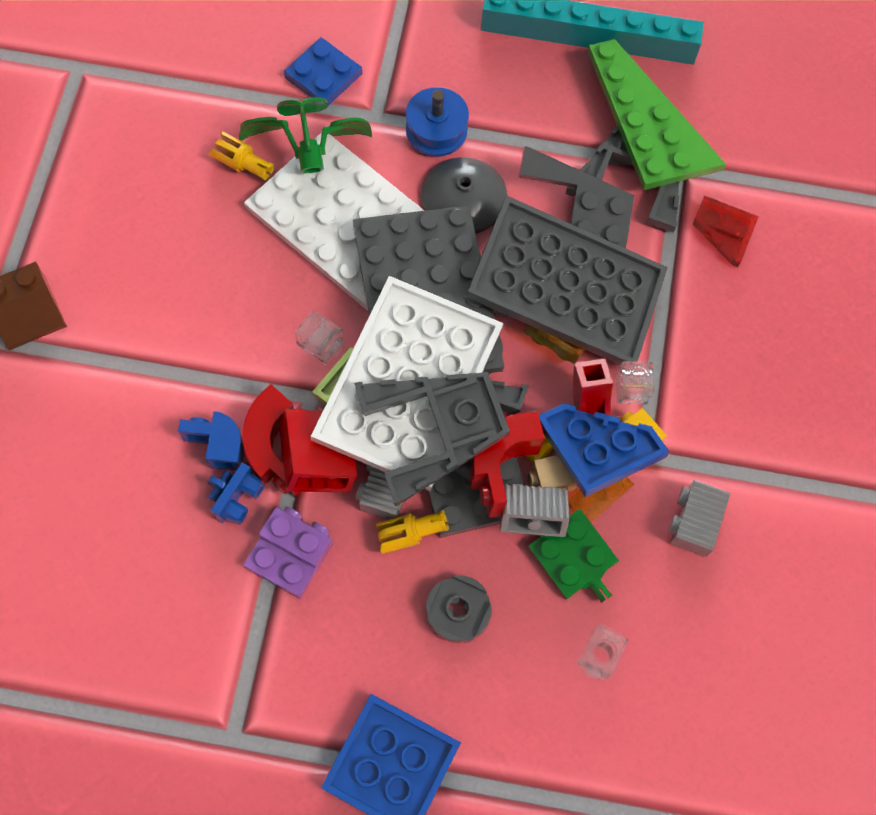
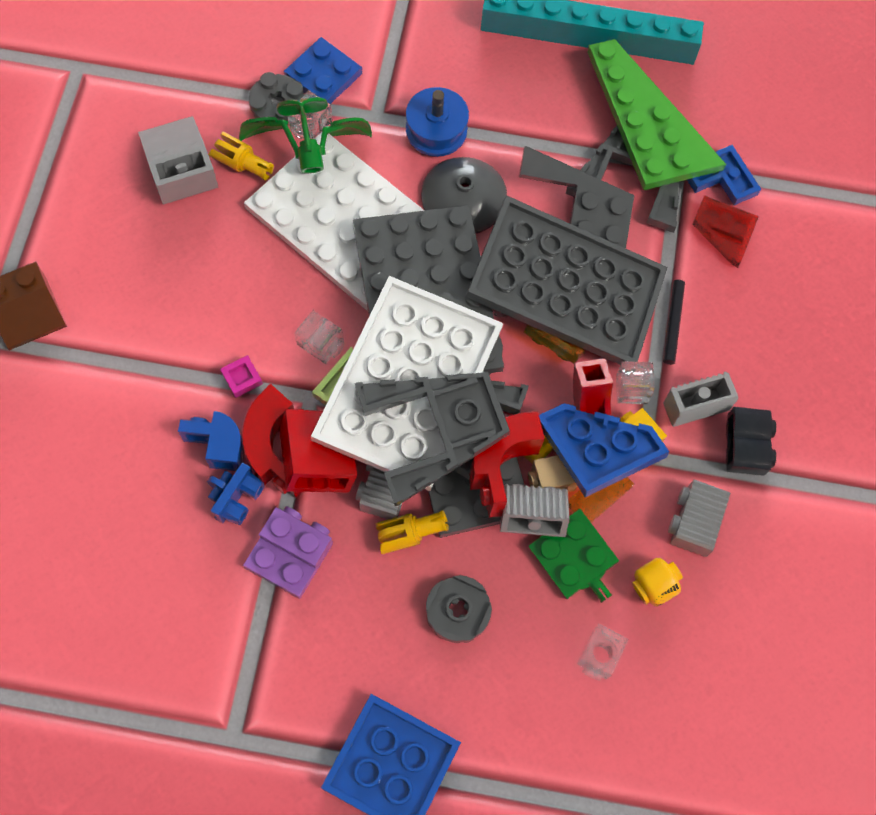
(178, 160): none -> light grey slope
(241, 376): none -> dark pink plate
(270, 87): none -> dark grey plate
(319, 120): none -> clear brick
(657, 582): none -> yellow head
(674, 322): none -> black bar
(700, 399): none -> light grey brick
(734, 179): none -> blue plate
(749, 441): none -> black brick

